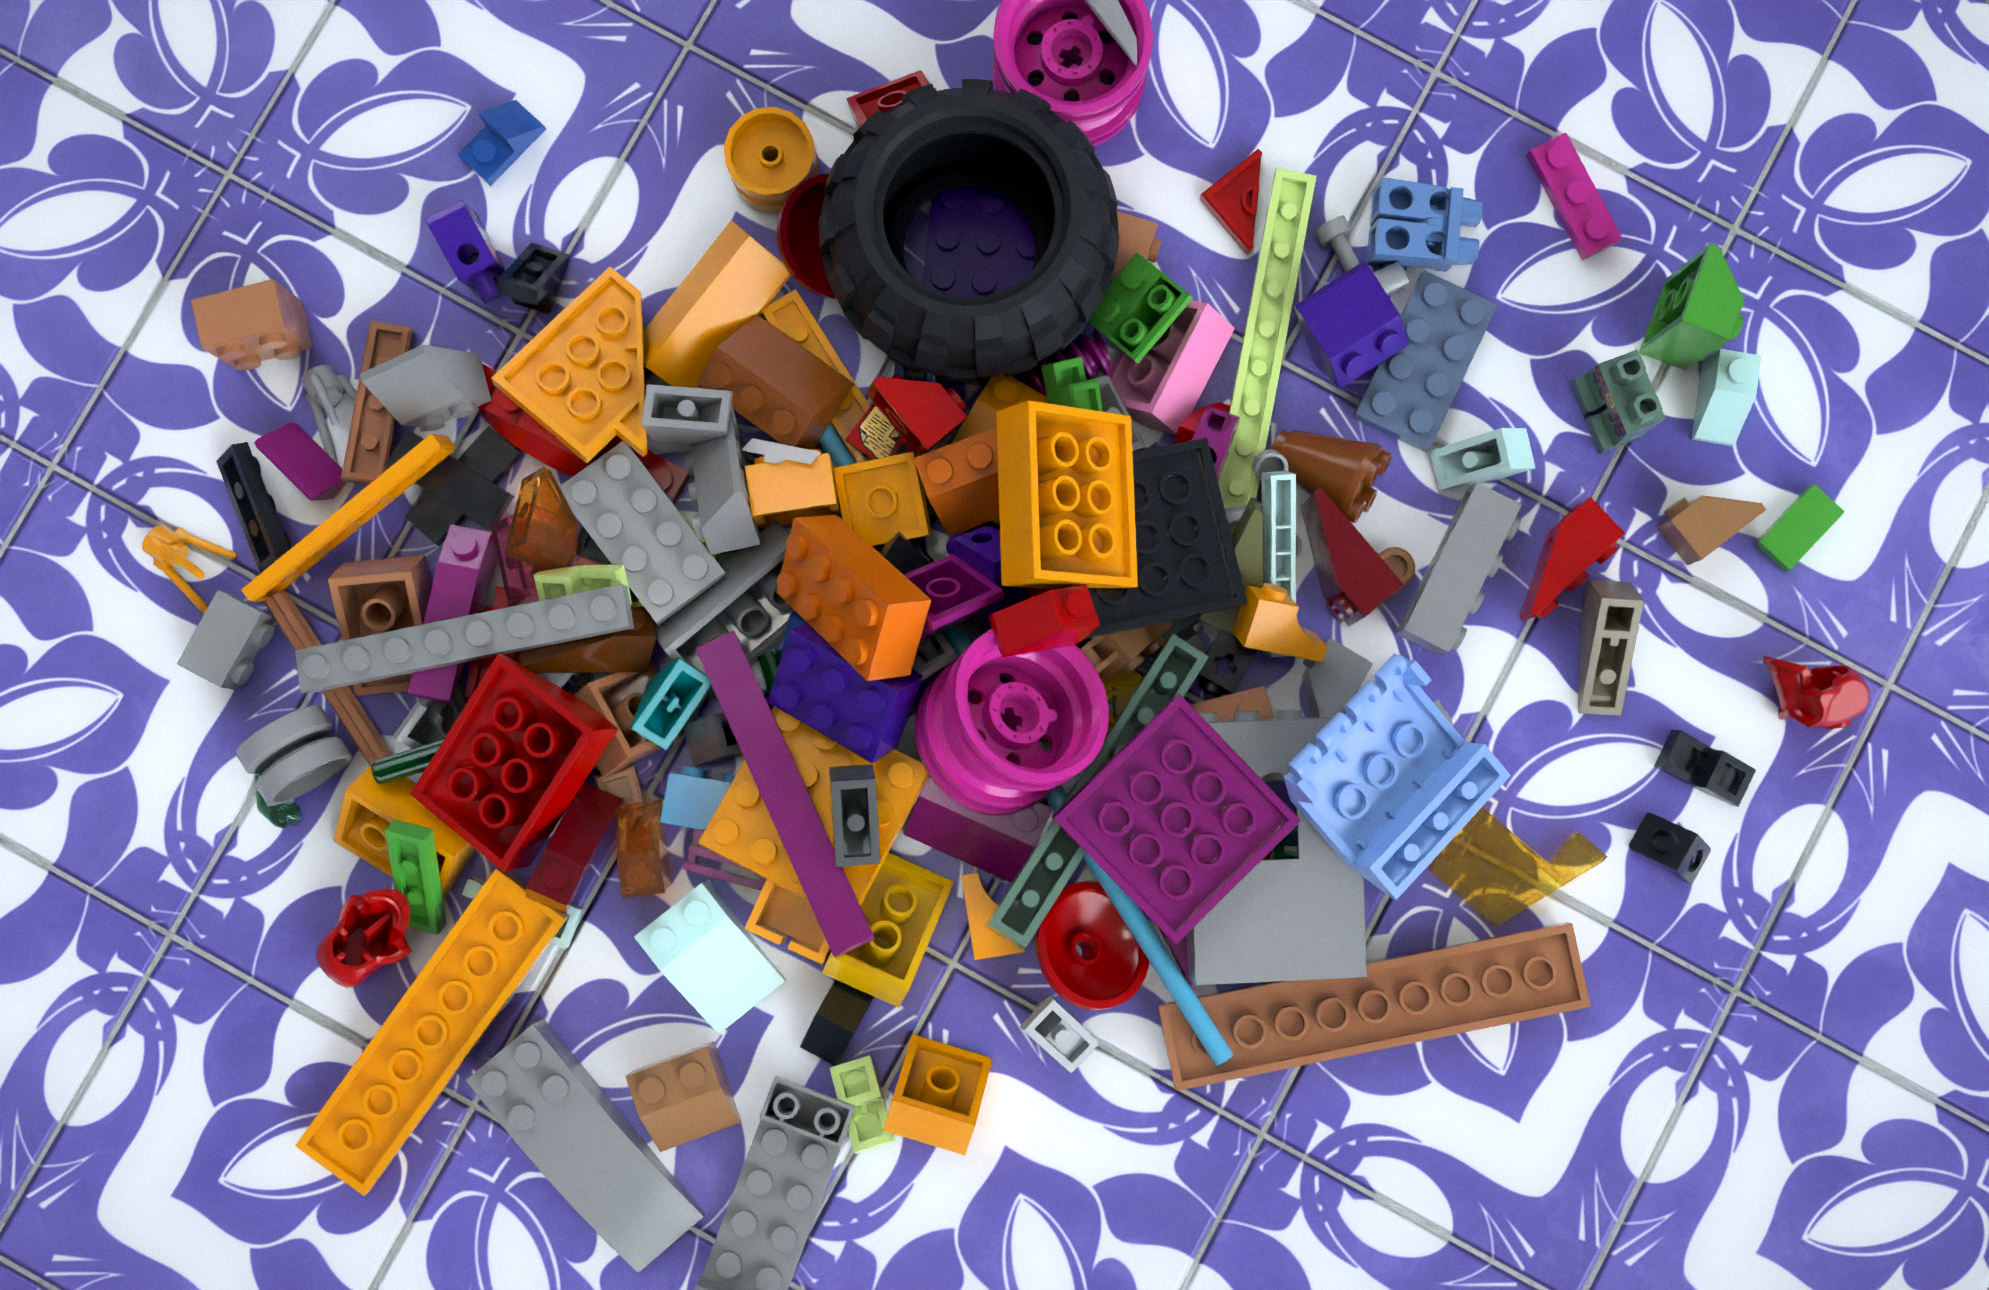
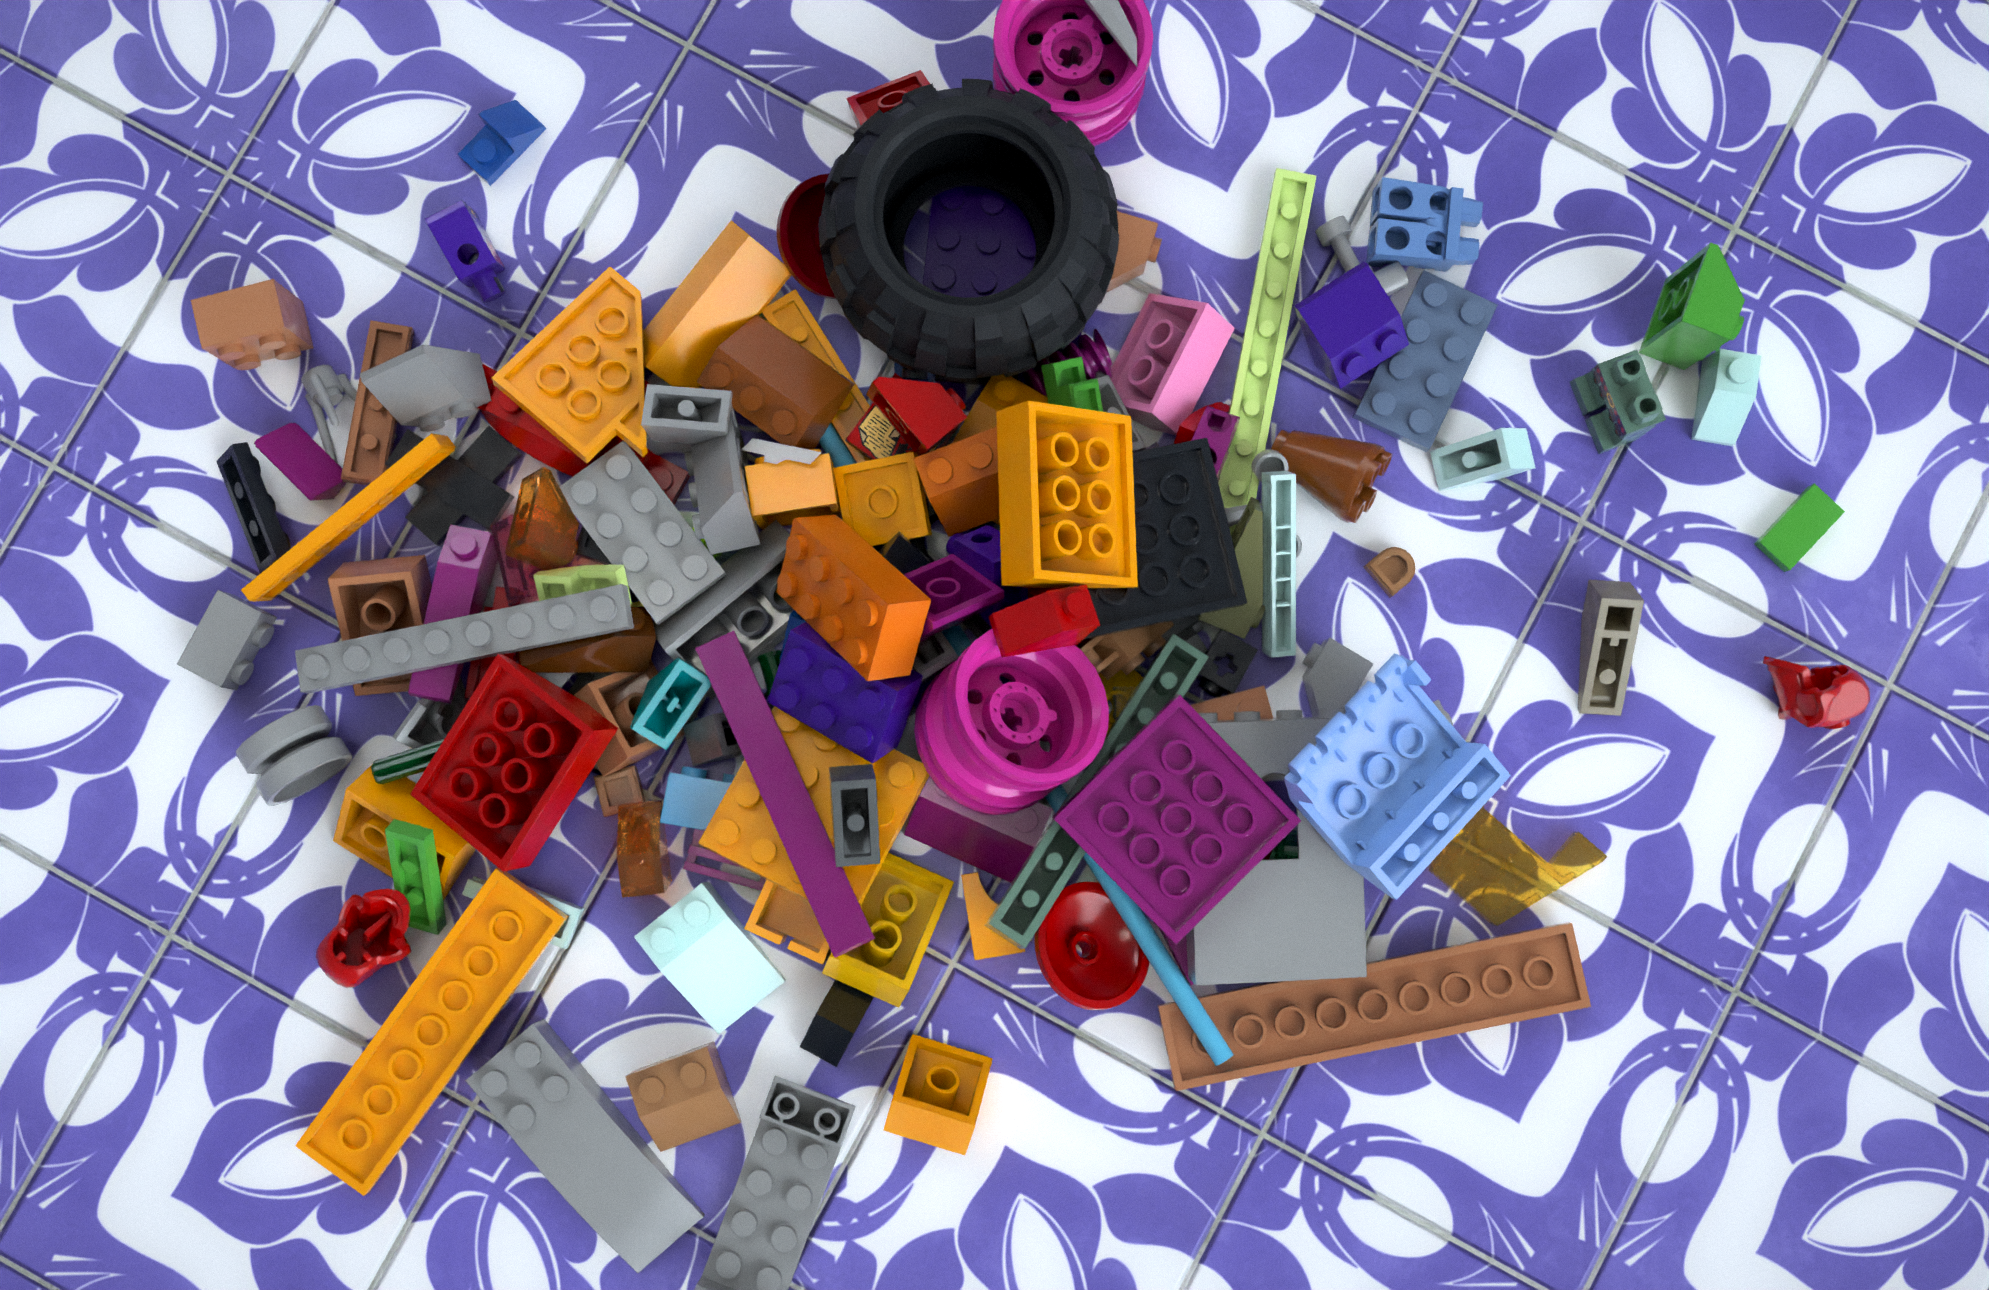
(170, 550): light orange plant -> none
(278, 815): clear green arm -> none
(342, 698): nougat axle -> none
(534, 277): black slope -> none
(572, 848): dark red slope -> none
(754, 144): light orange wheel -> none
(859, 1085): yellowish green slope -> none
(1060, 1034): slope -> none
(1139, 307): bright green slope -> none
(1235, 200): red tile -> none
(1272, 625): light orange arch -> none
(1347, 566): dark red slope -> none
(1459, 569): light grey brick -> none
(1569, 549): red slope -> none
(1574, 196): dark pink plate -> none
(1670, 846): black bracket -> none
(1705, 524): medium nougat slope -> none
(1705, 768): black slope -> none

